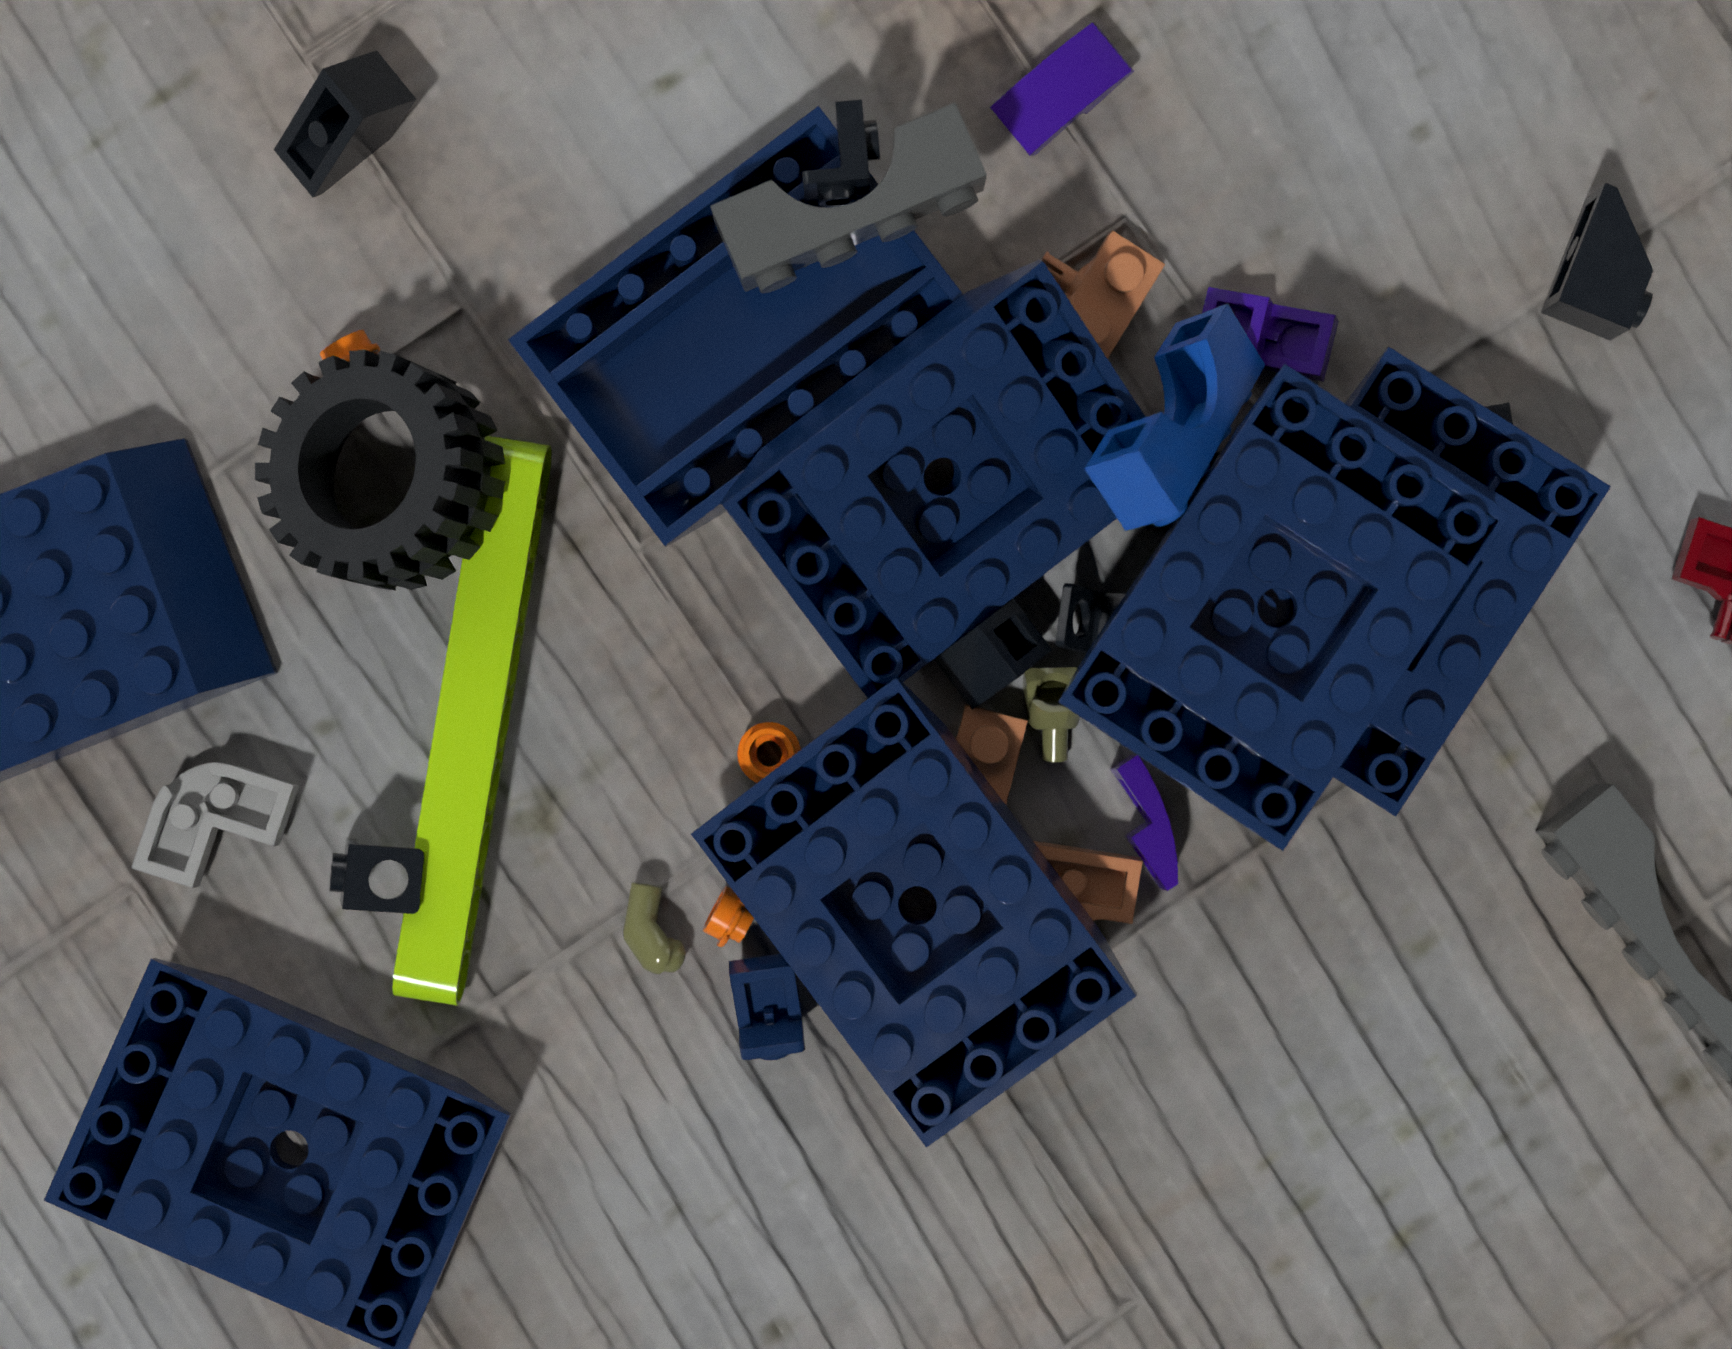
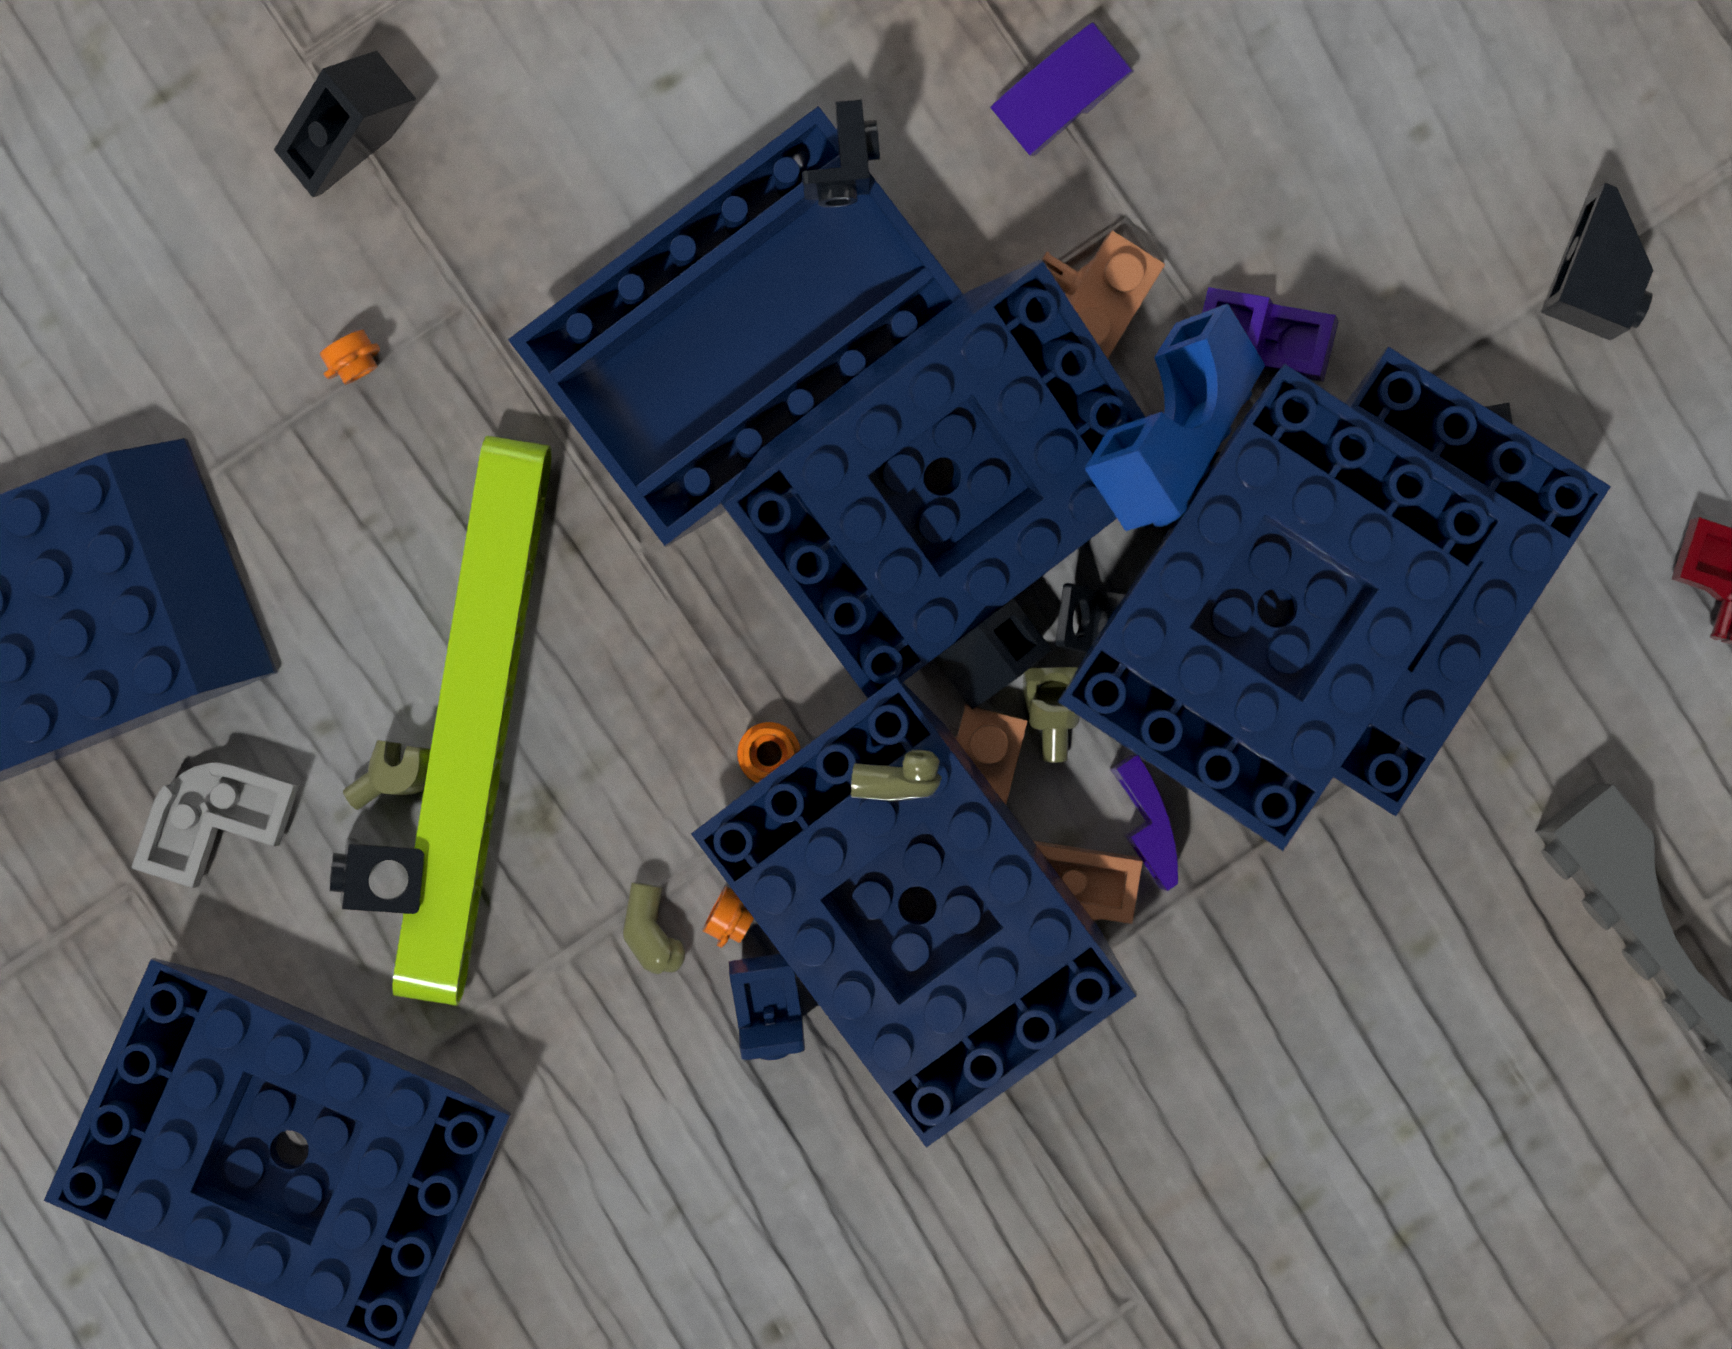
(390, 775): none -> olive piece
(447, 483): black tyre -> none
(776, 235): dark grey arch -> none
(914, 780): none -> olive arm

